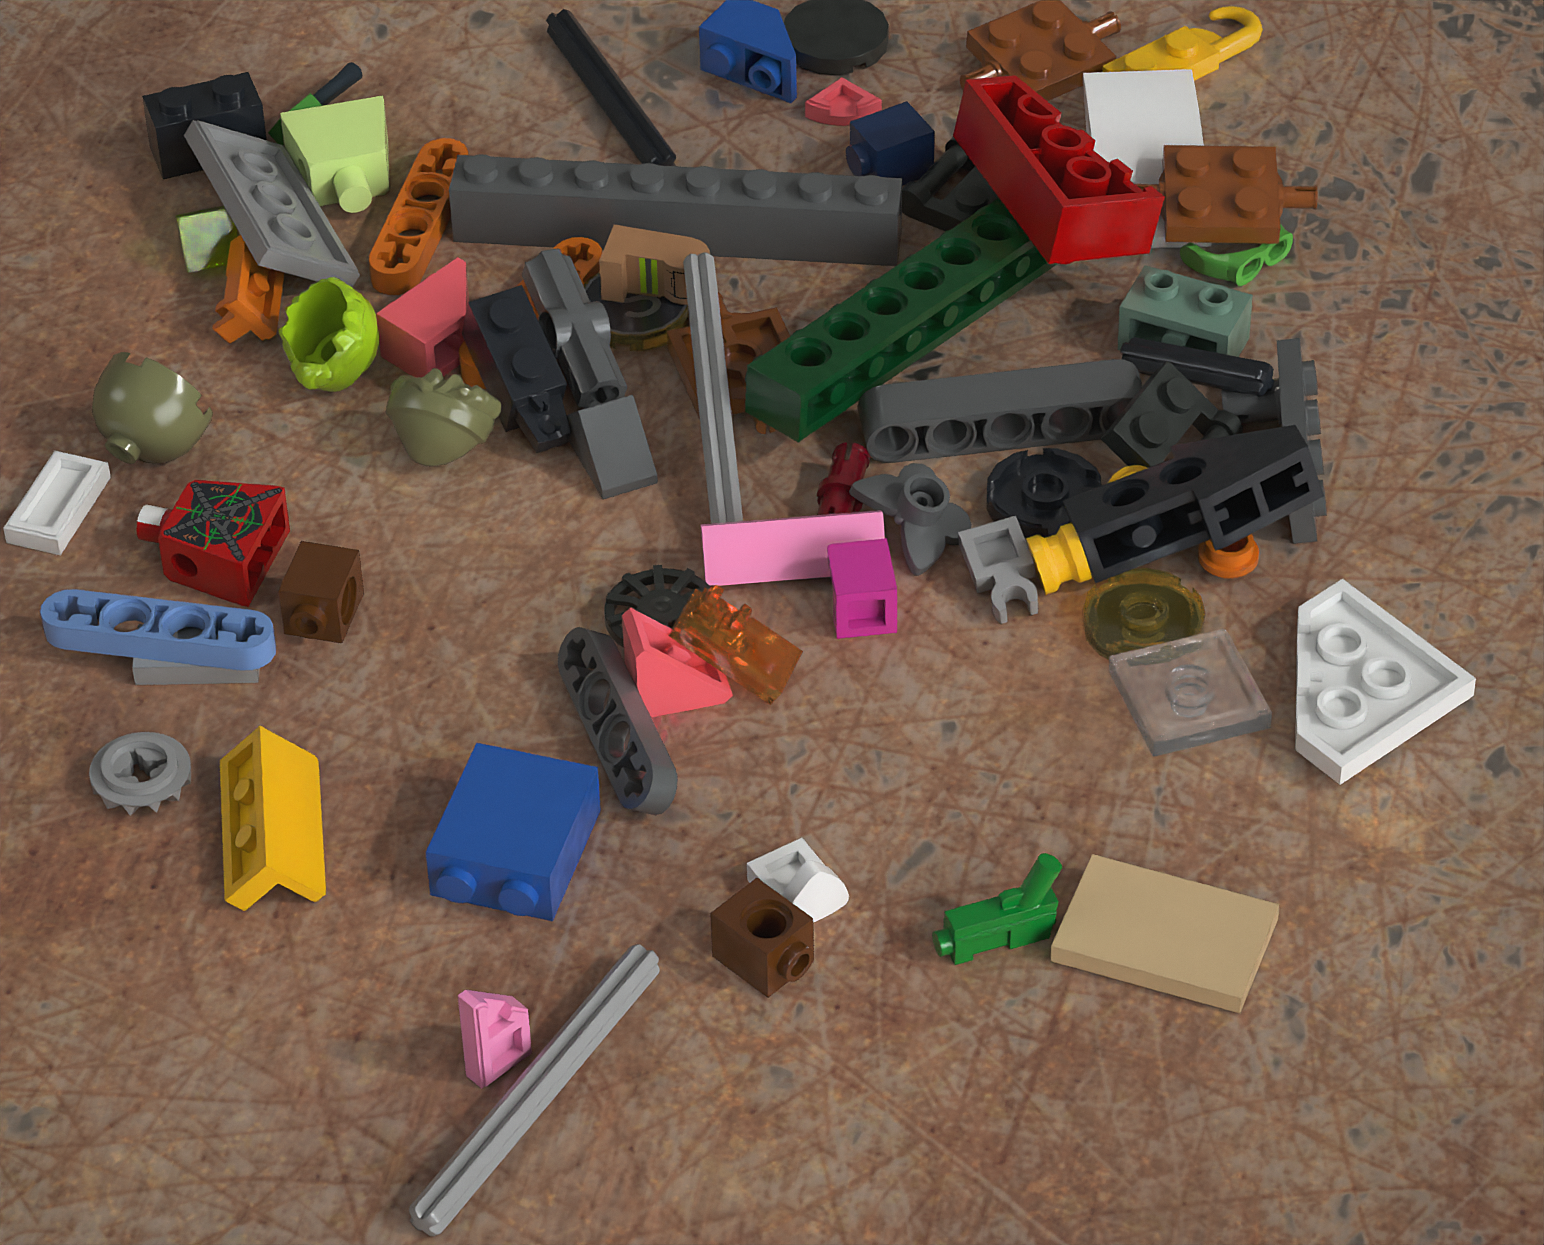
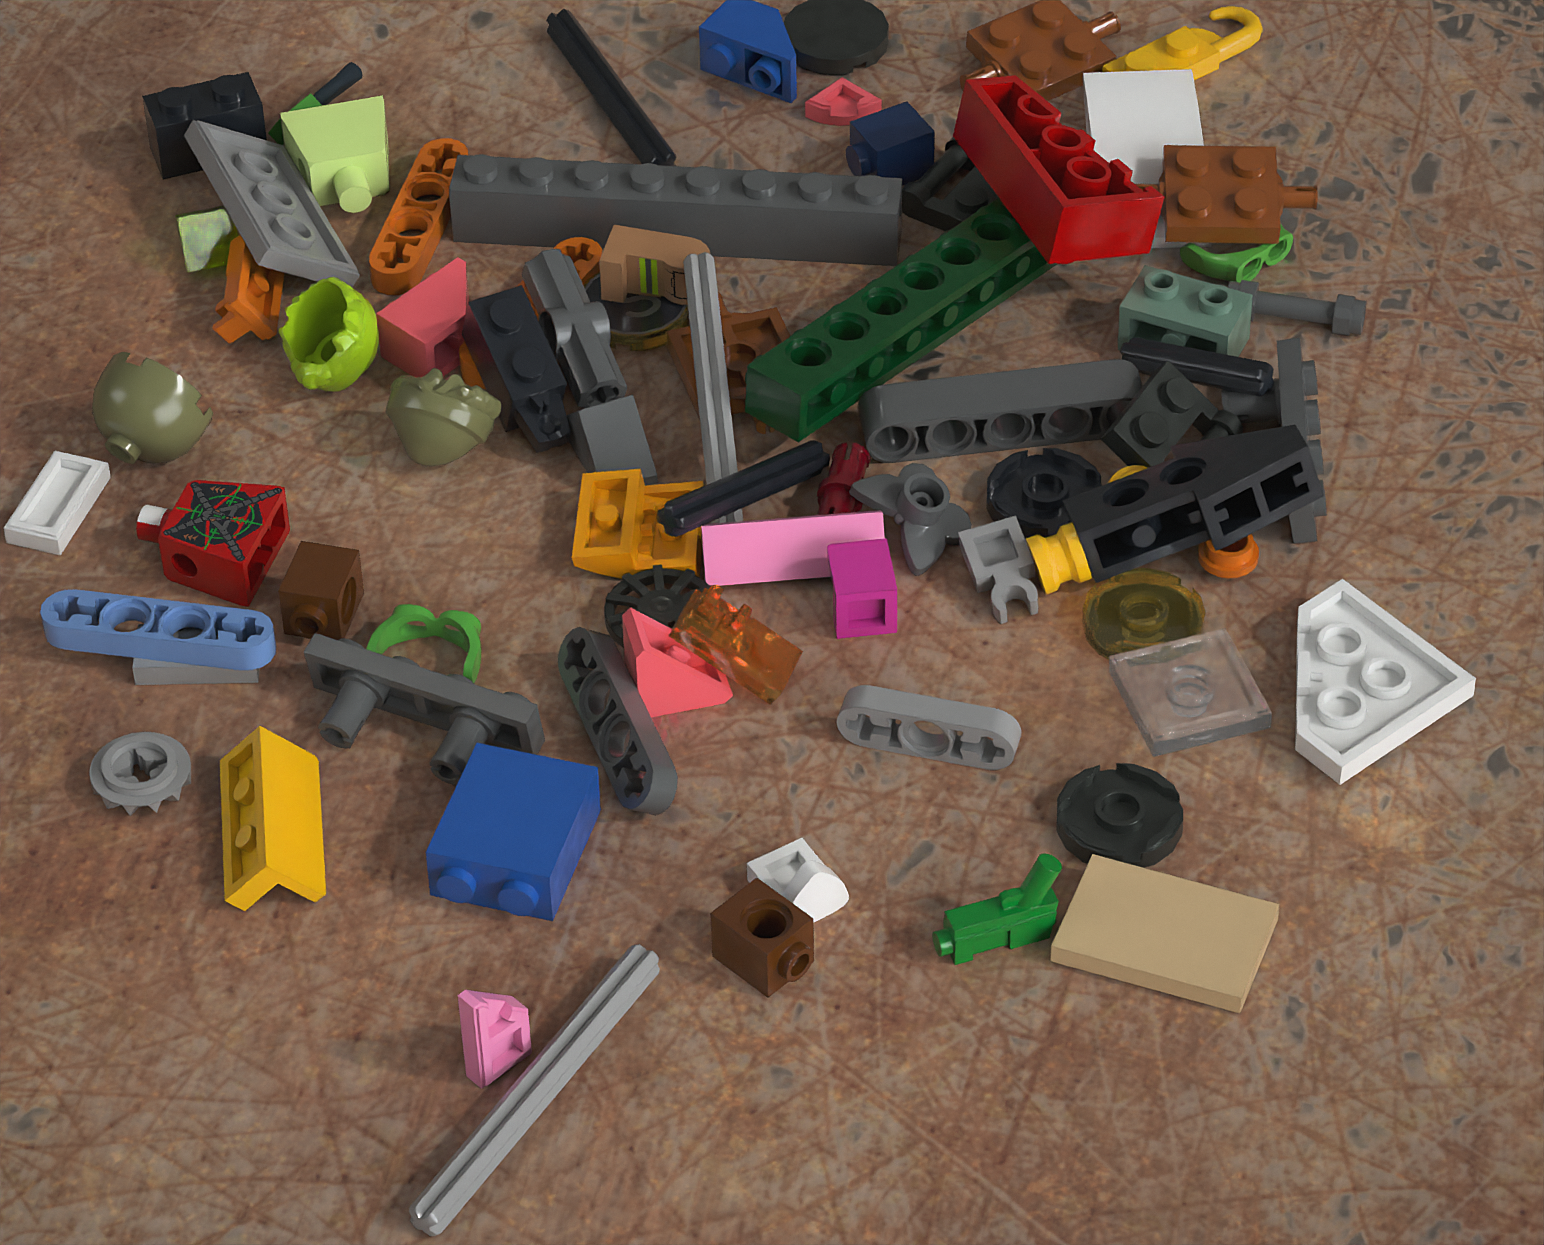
(396, 630): none -> bright green cap
(404, 688): none -> dark grey plate
(620, 526): none -> light orange slope
(743, 488): none -> black axle
(951, 716): none -> light grey beam
(1120, 815): none -> pearl dark grey tile
(1344, 315): none -> dark grey bar

